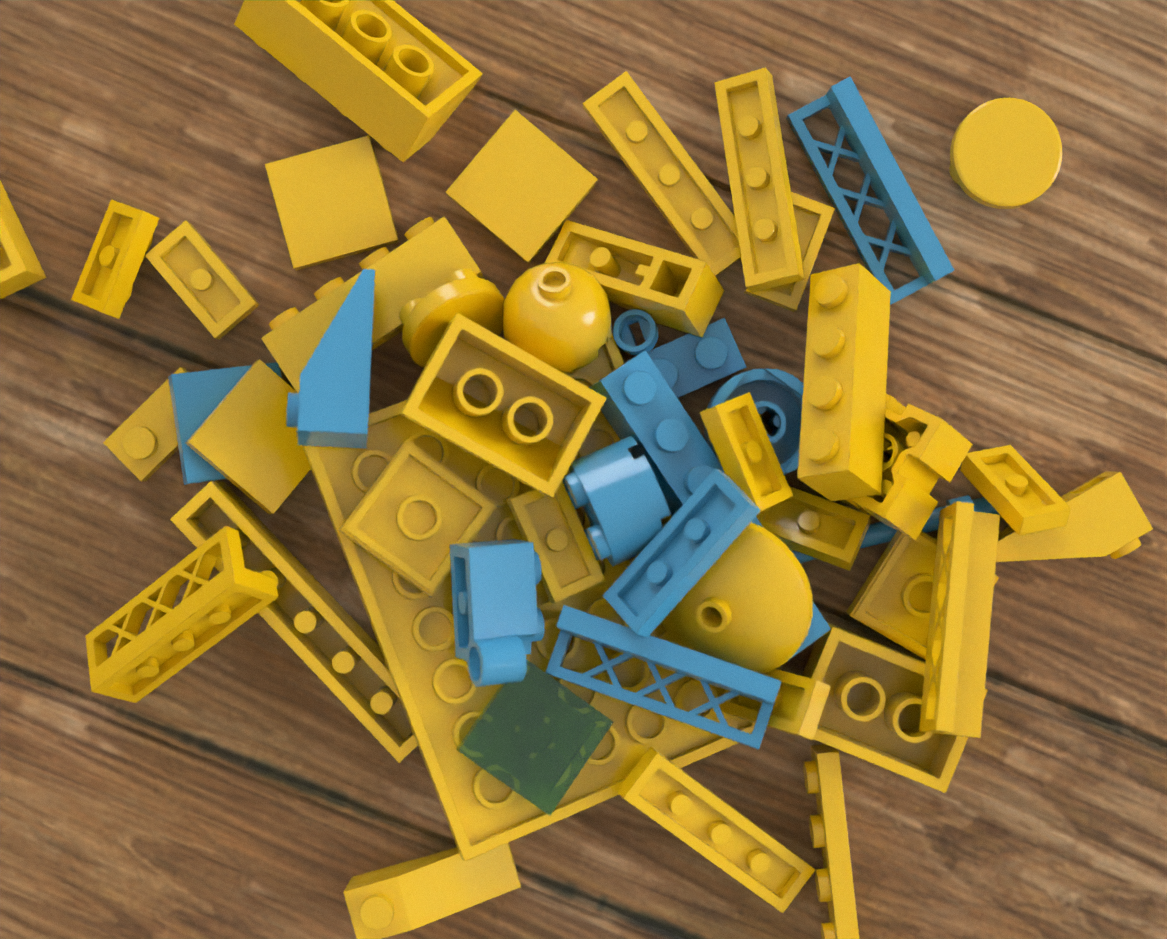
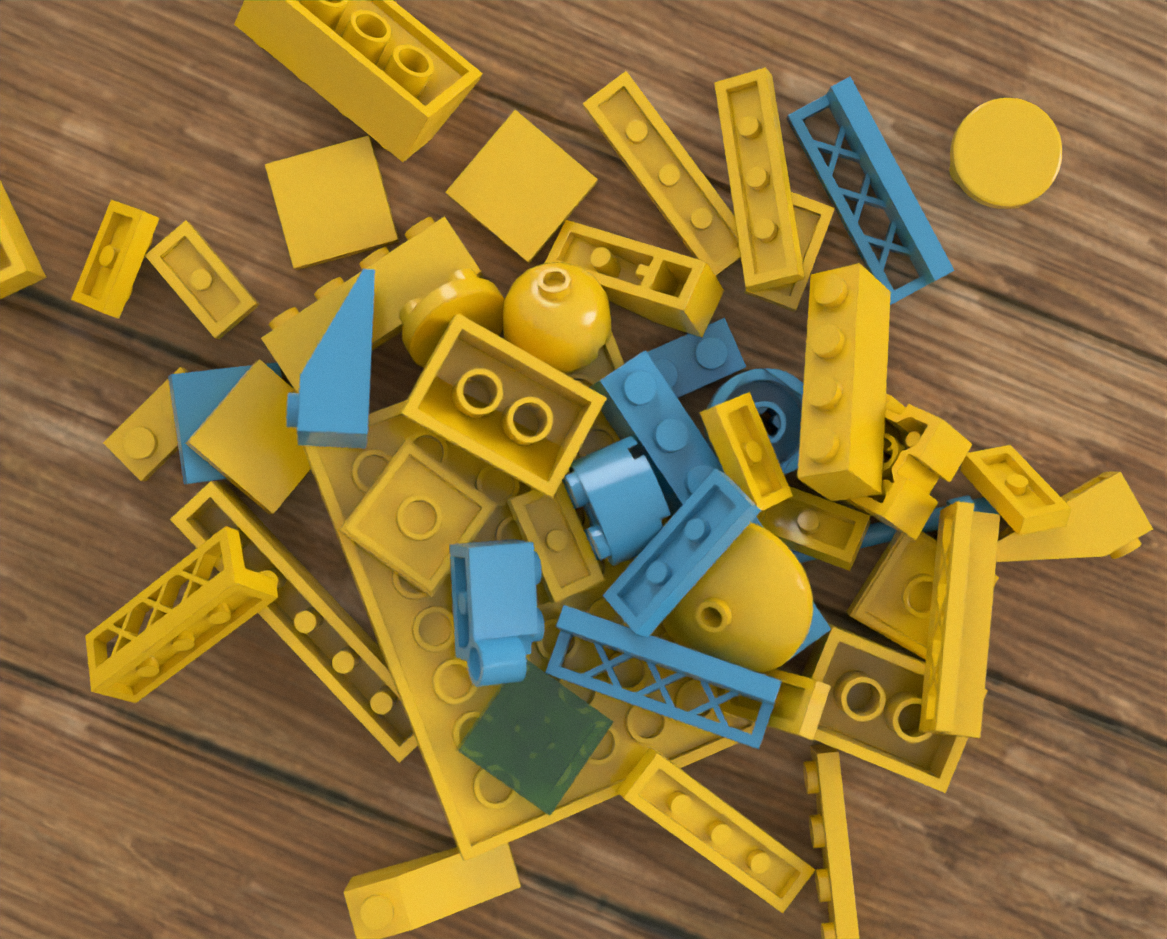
(624, 336): dark azure hinge -> none

